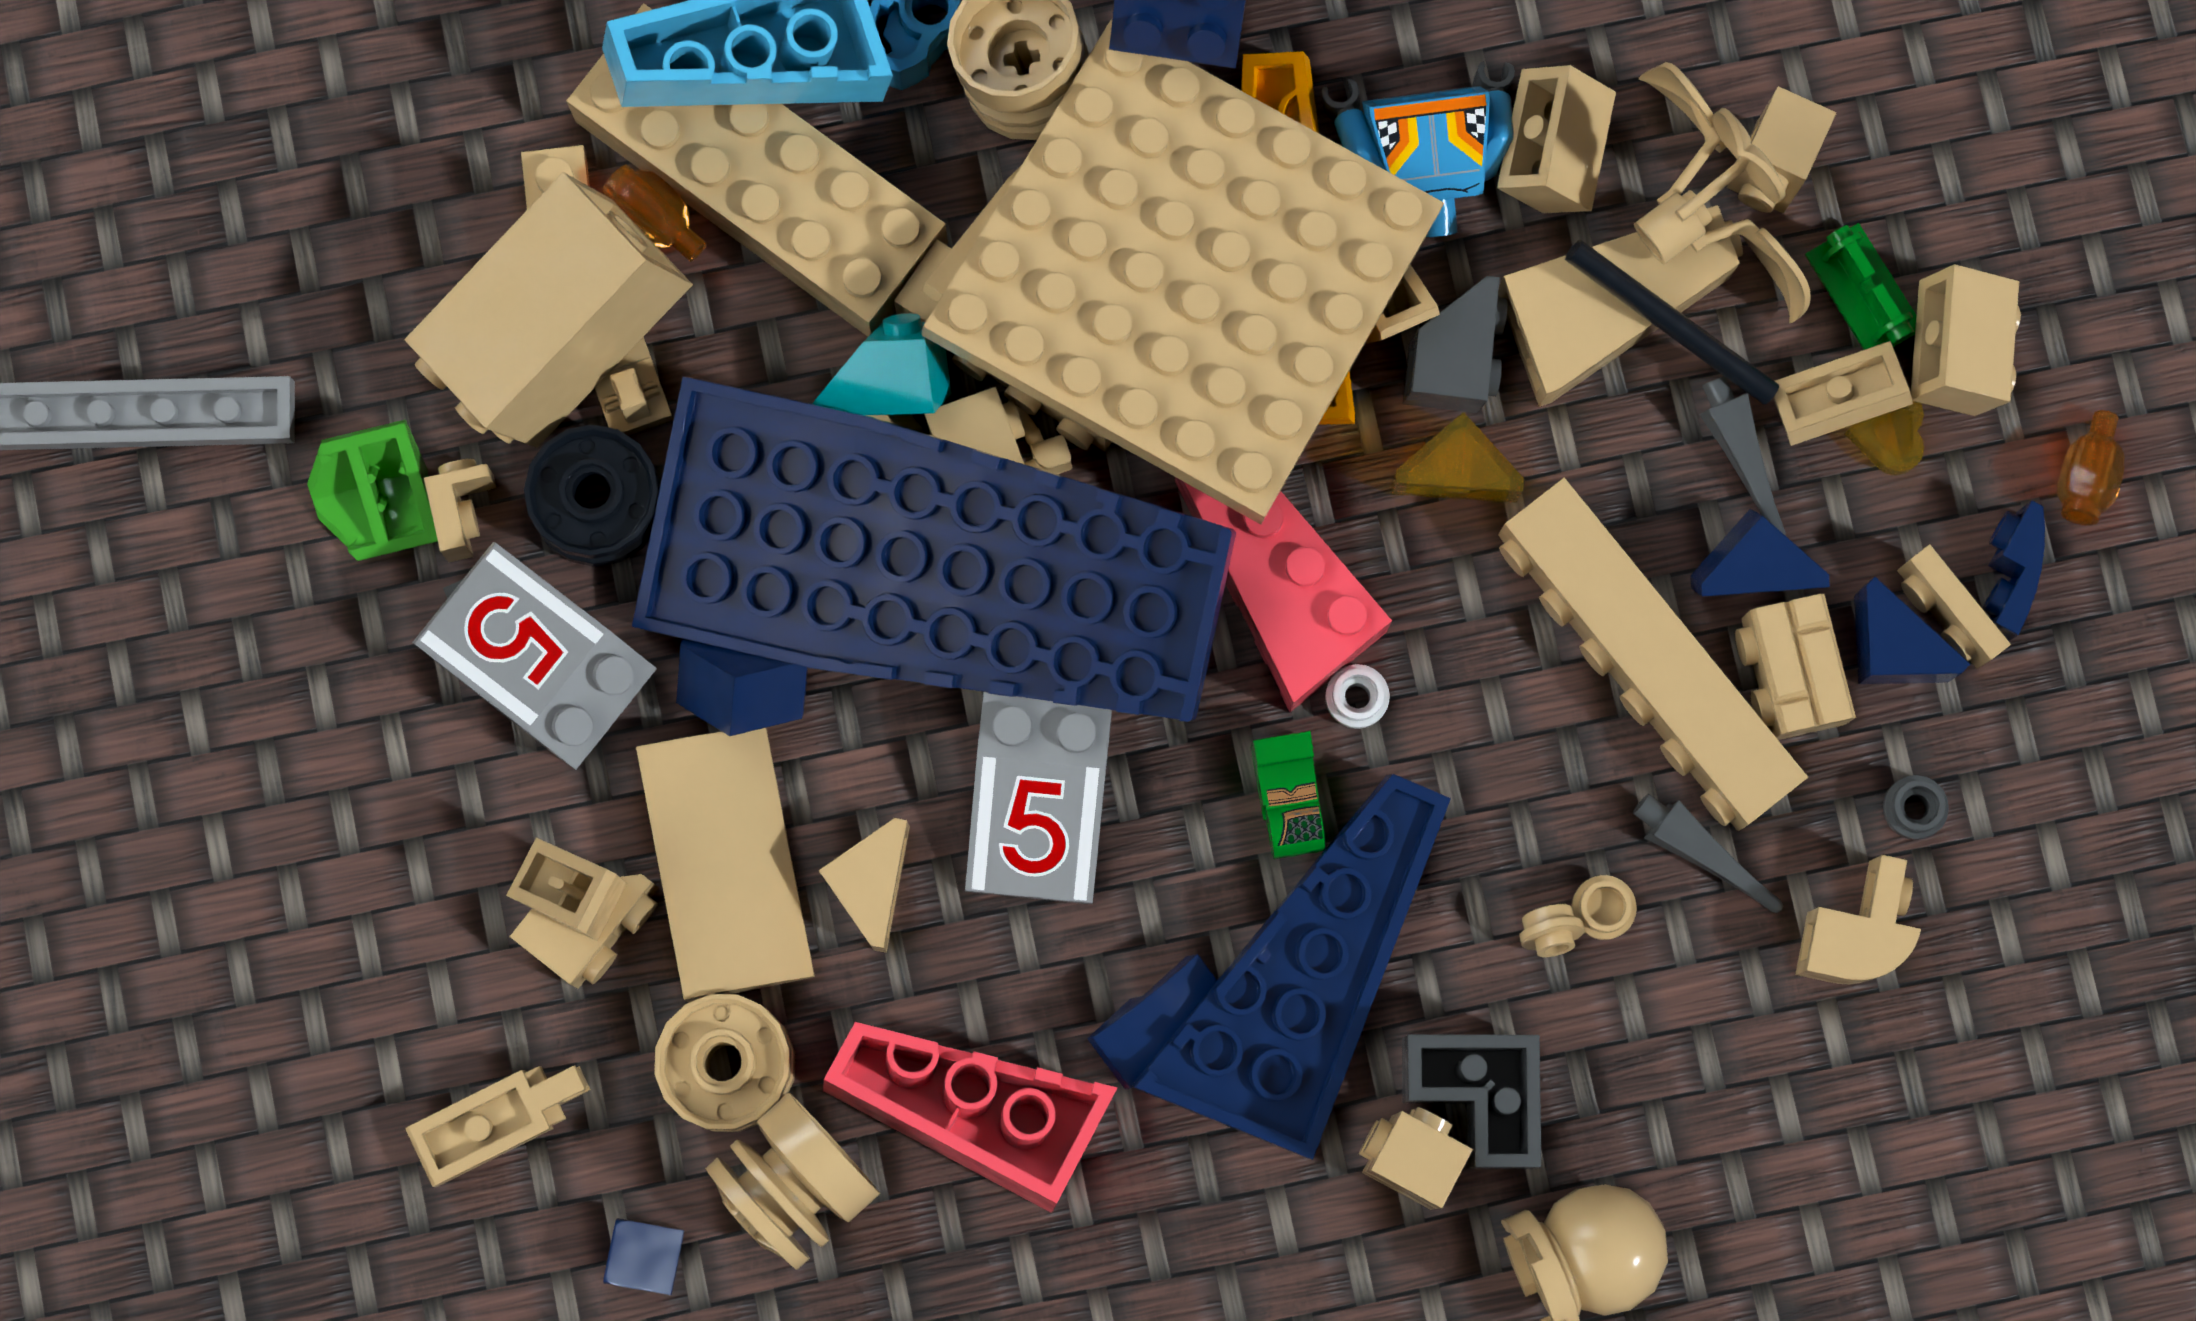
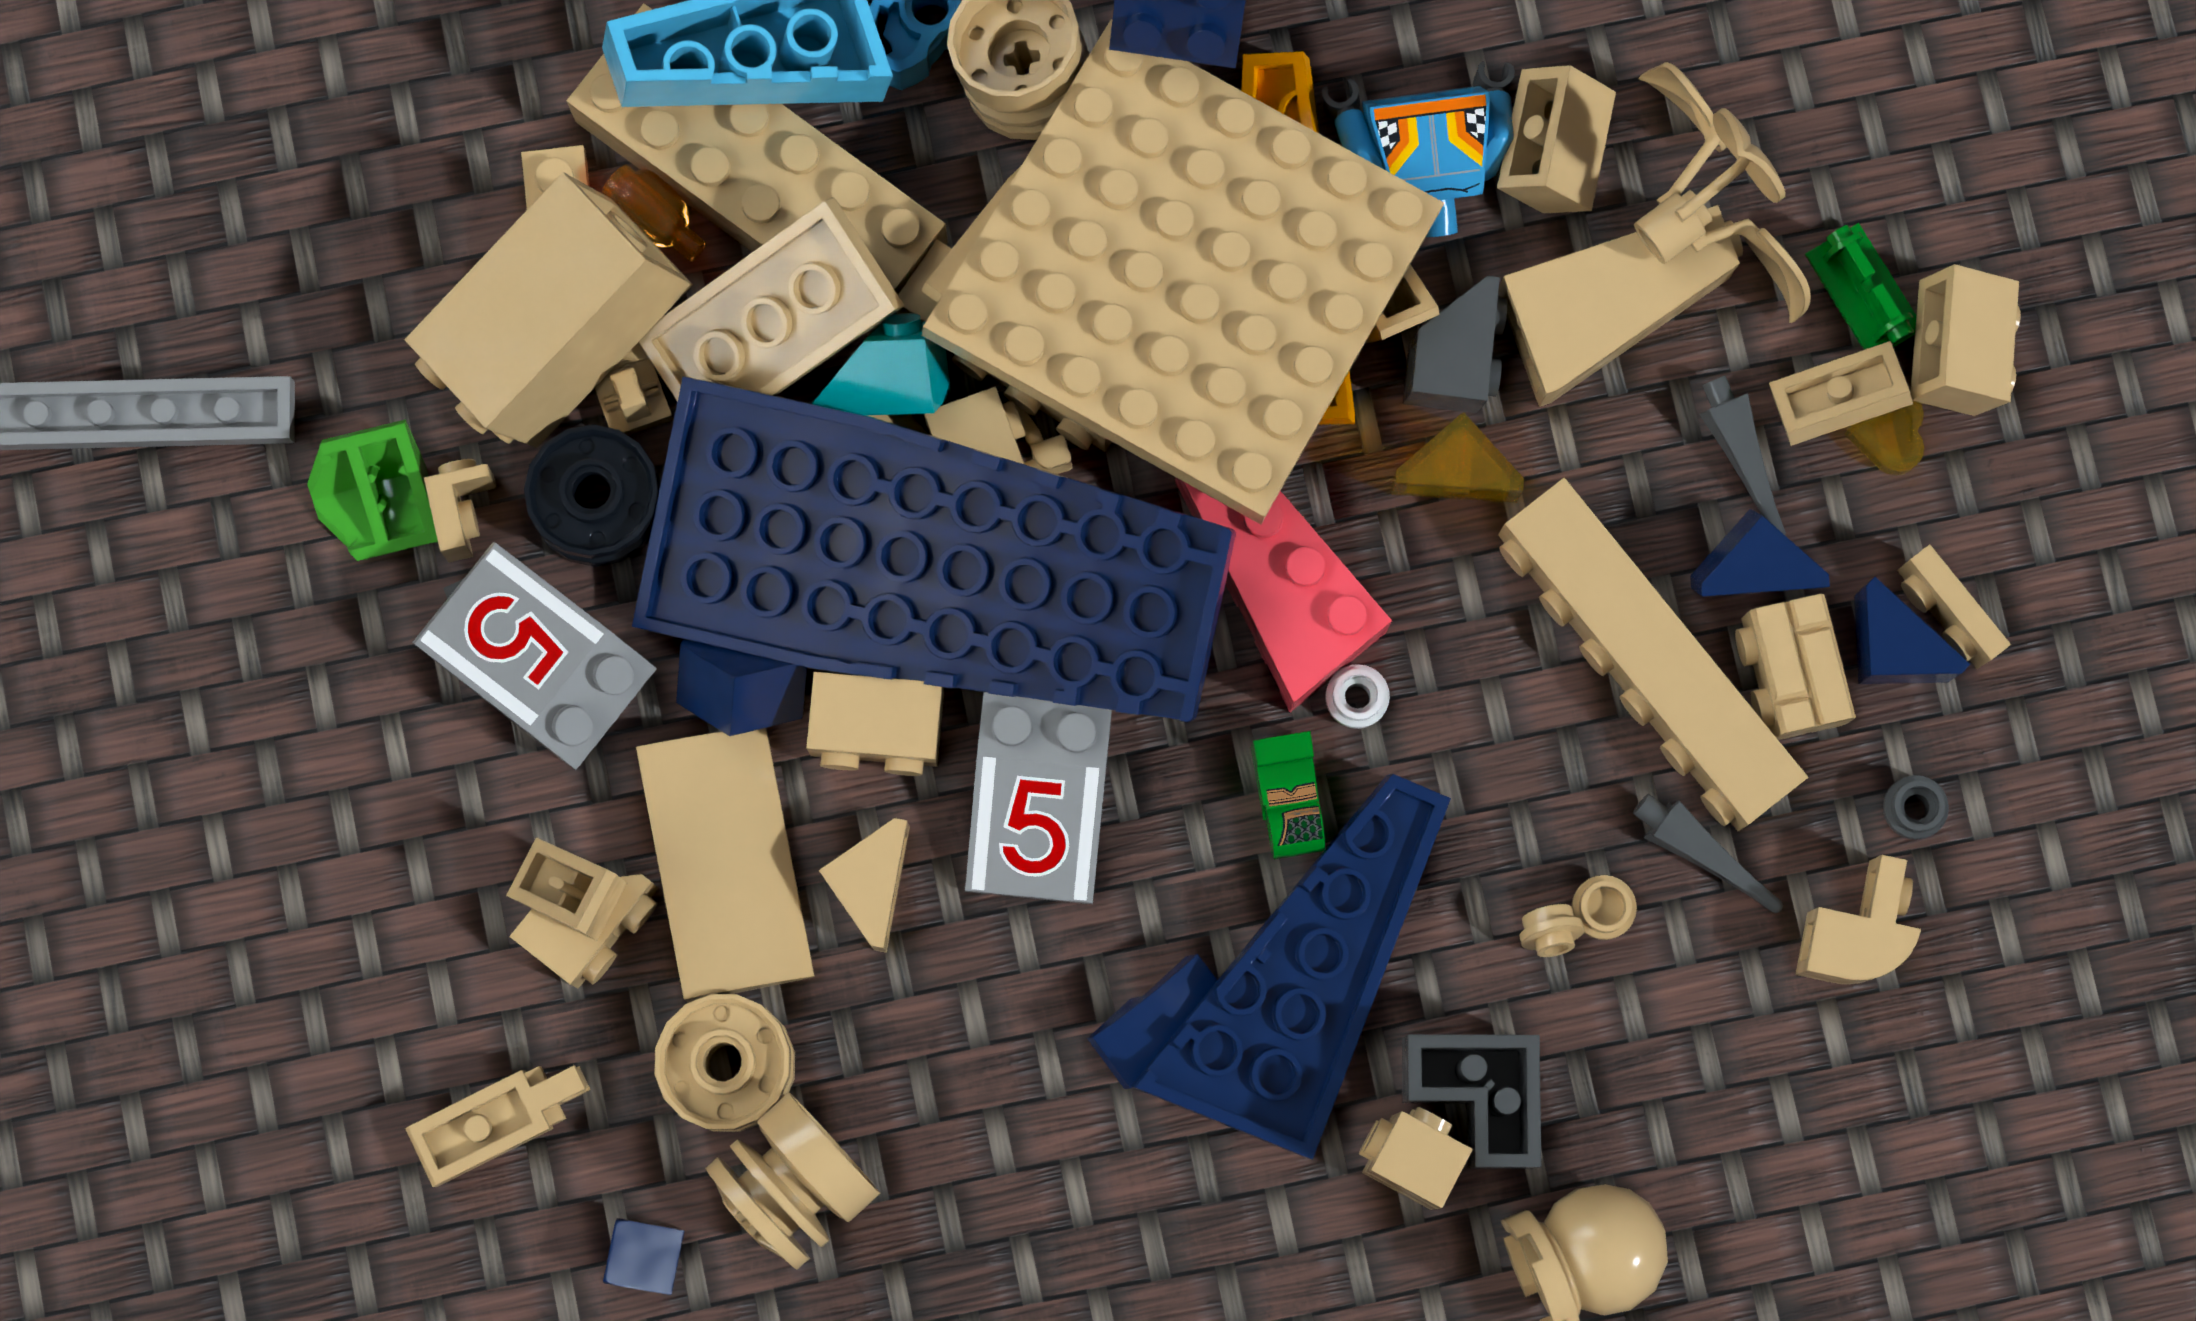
(776, 309): none -> tan plate
(874, 722): none -> tan brick
(982, 1112): coral wedge -> none
(1672, 322): black bar -> none
(1790, 137): tan brick -> none
(2019, 557): dark blue slope -> none
(2091, 472): clear orange plant -> none

